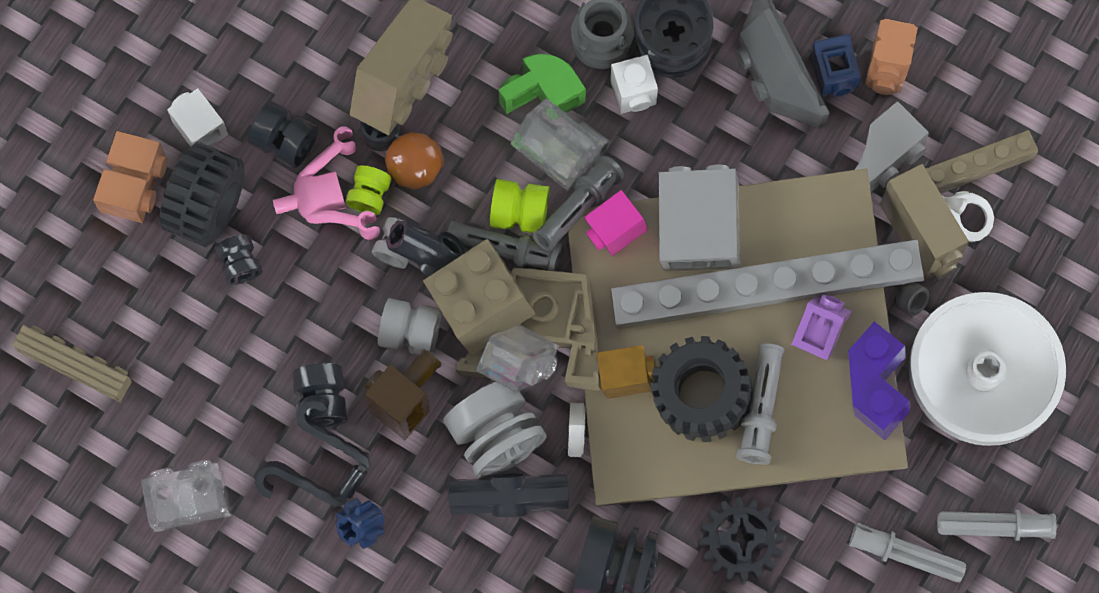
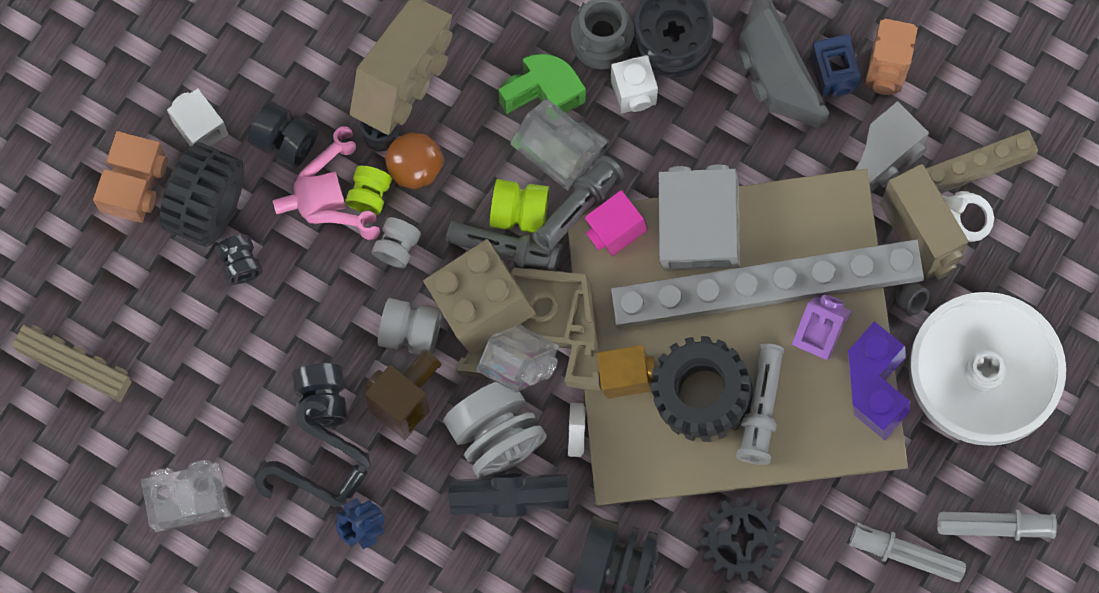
(423, 246): black piece -> none

